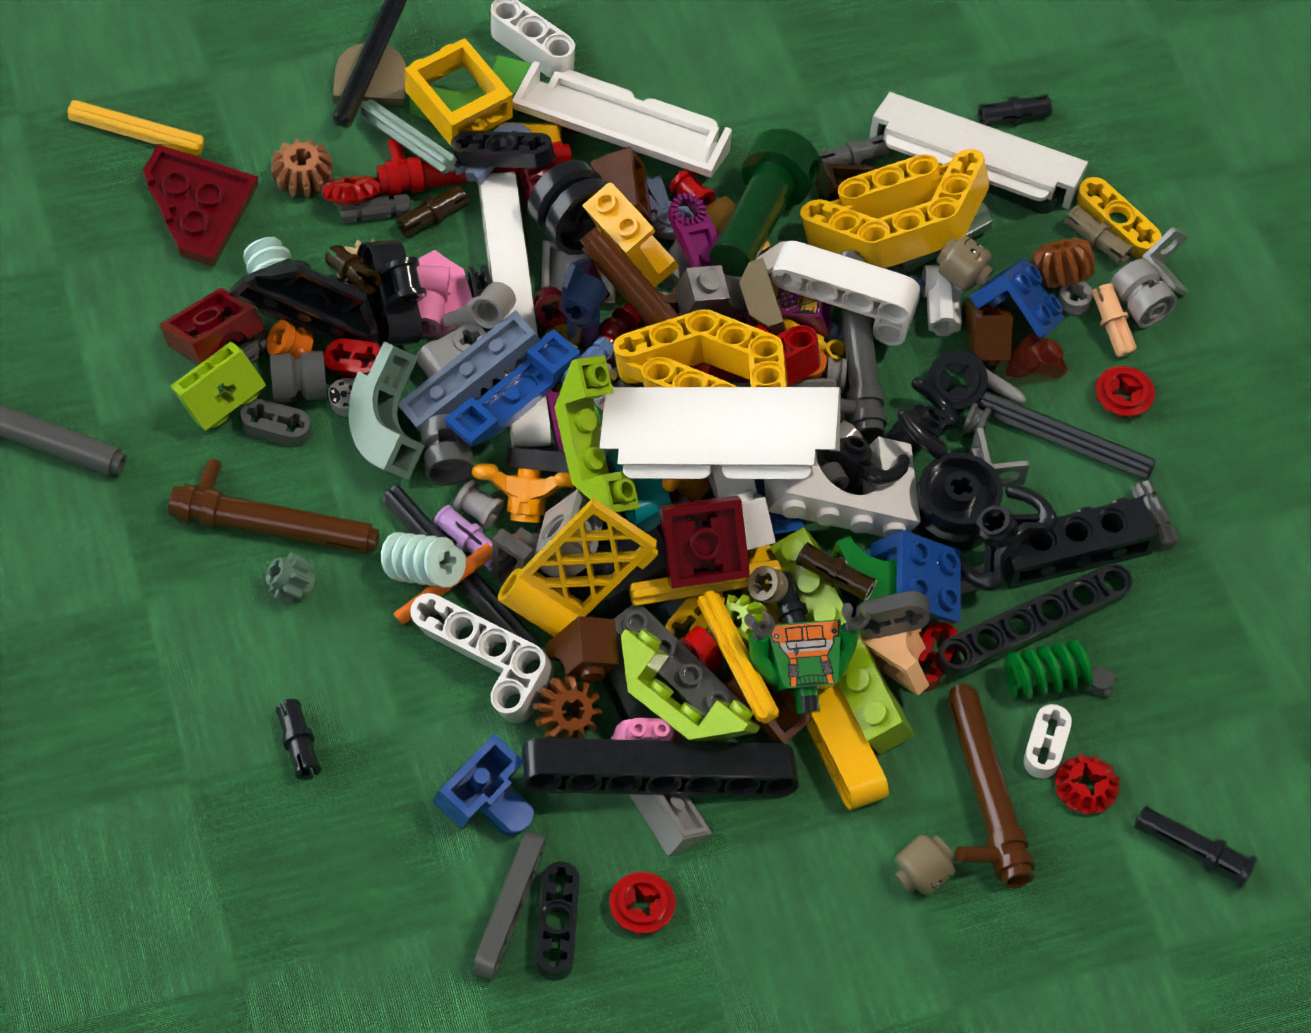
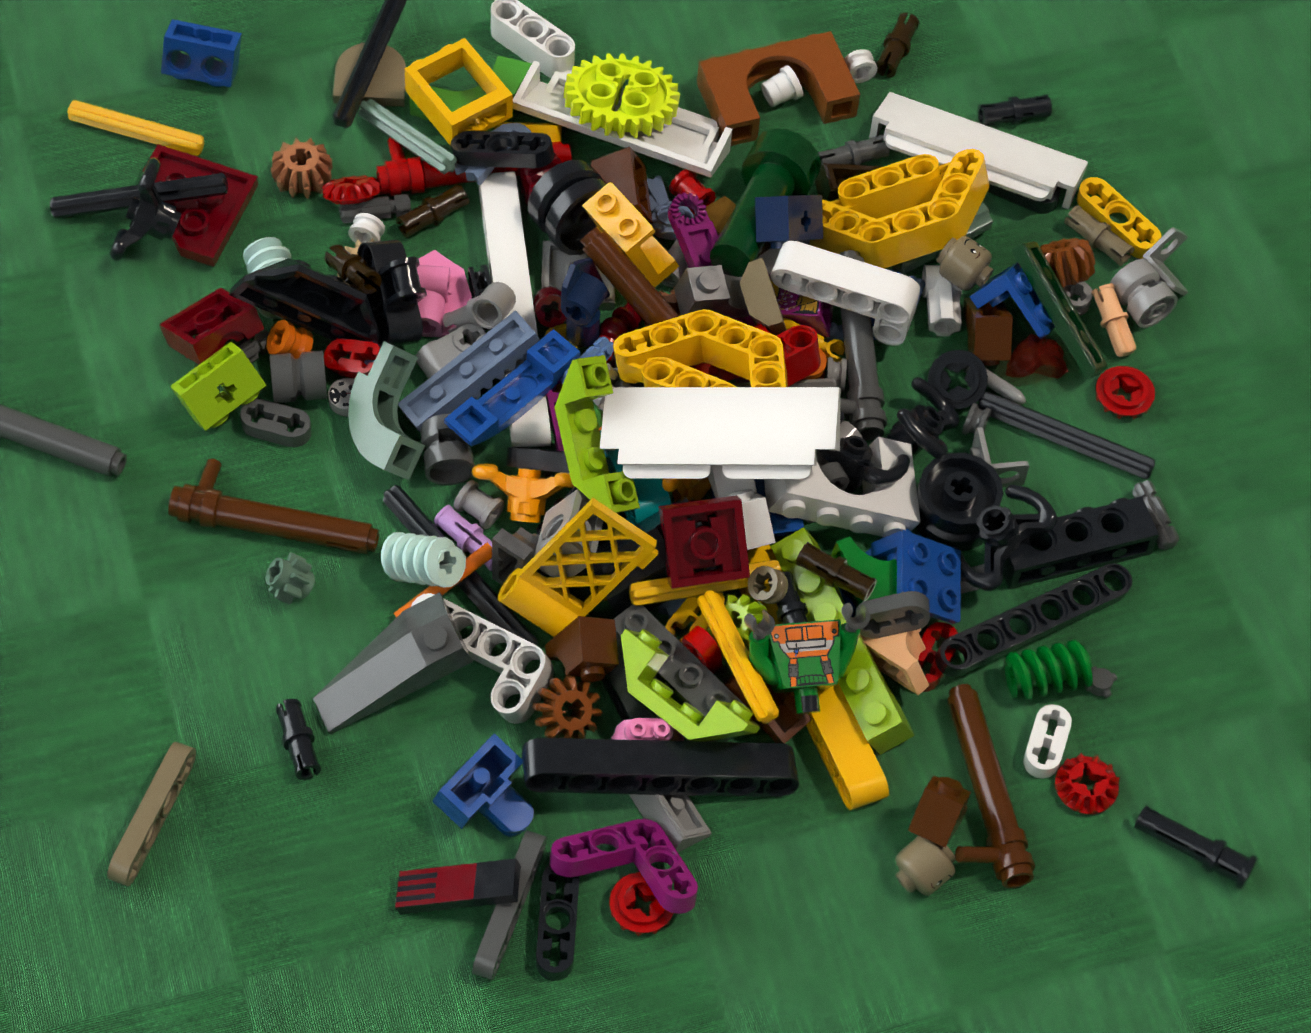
(122, 197): none -> black axle
(148, 214): none -> black piece
(151, 814): none -> dark tan beam
(202, 46): none -> blue brick
(365, 228): none -> white bush
(402, 659): none -> dark grey wedge
(458, 886): none -> tile
(579, 856): none -> magenta beam
(645, 104): none -> neon yellow gear
(782, 87): none -> white piece
(788, 219): none -> dark blue brick
(815, 61): none -> dark orange arch
(861, 65): none -> white bush
(897, 44): none -> dark brown pin
(940, 810): none -> reddish brown arch
(1060, 309): none -> dark green tile

